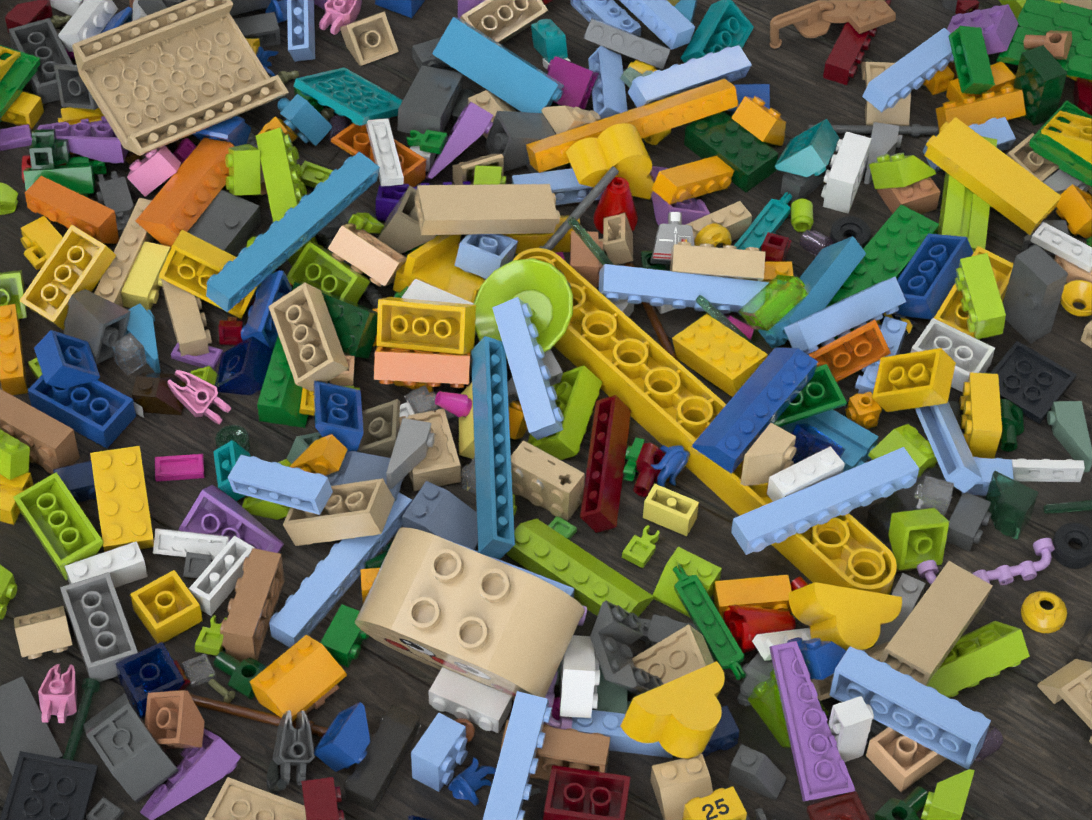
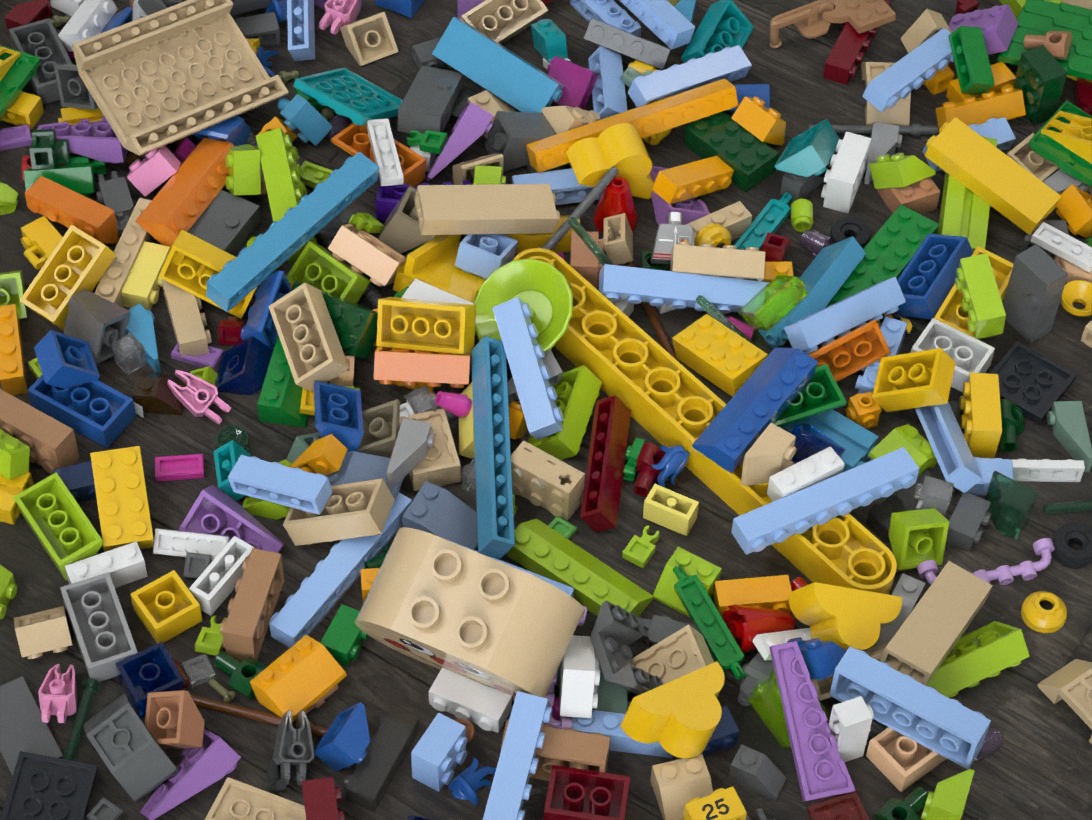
(924, 27): none -> tan brick

